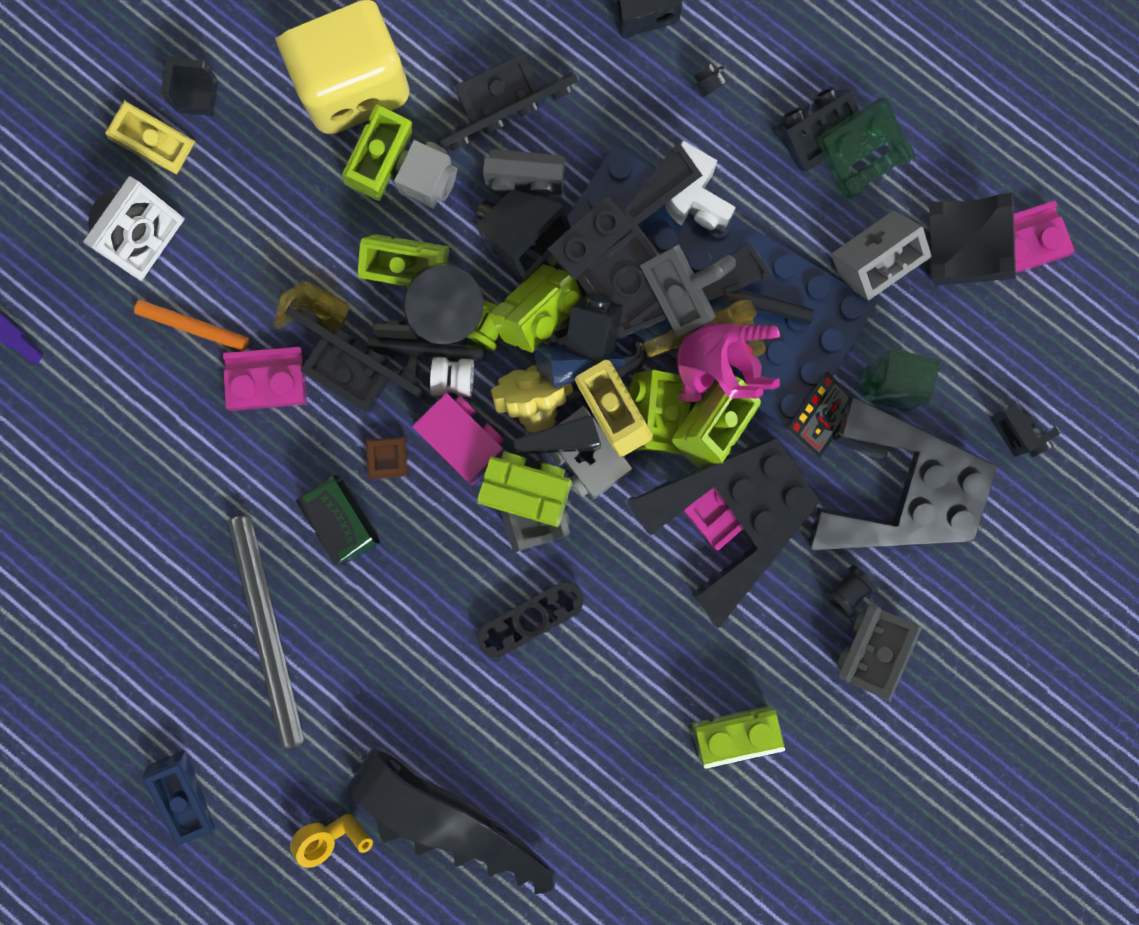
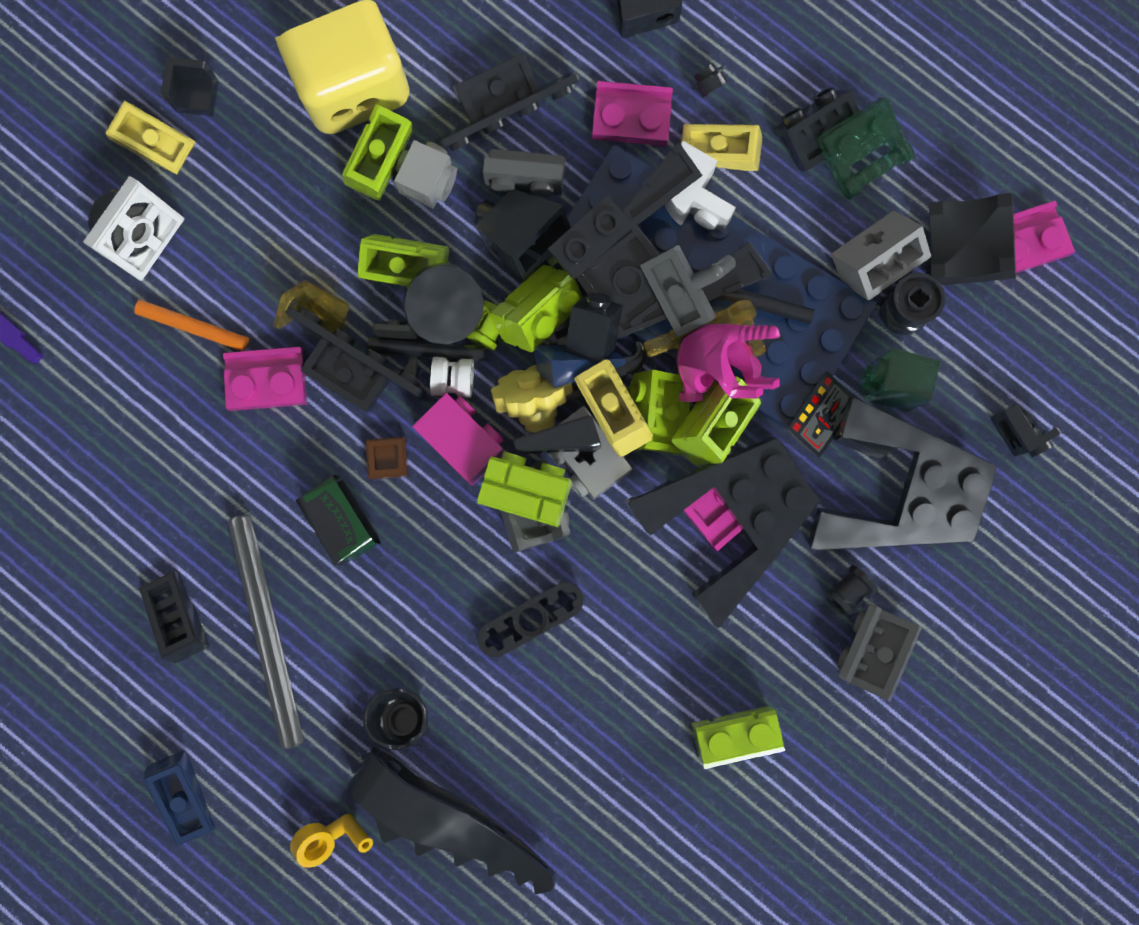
(192, 628): none -> black slope
(395, 719): none -> black hair
(632, 113): none -> dark pink plate
(731, 145): none -> light yellow slope
(912, 303): none -> black wheel

